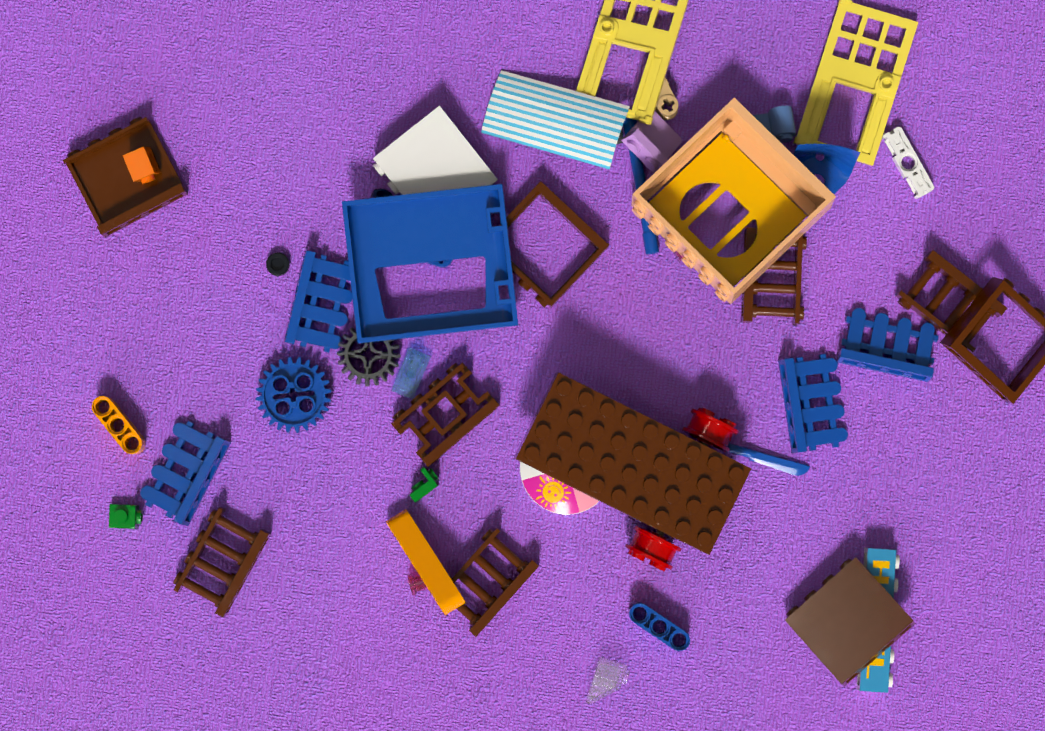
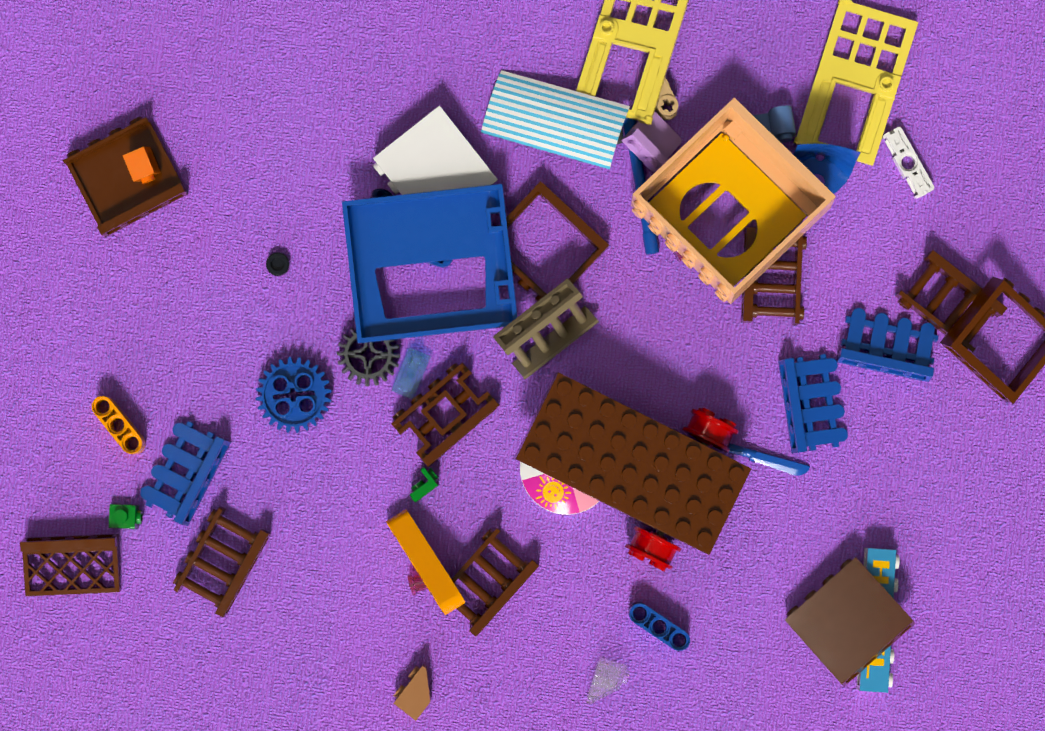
(66, 545): none -> reddish brown fence
(312, 312): blue fence -> none
(416, 695): none -> medium nougat slope
(539, 316): none -> dark tan fence

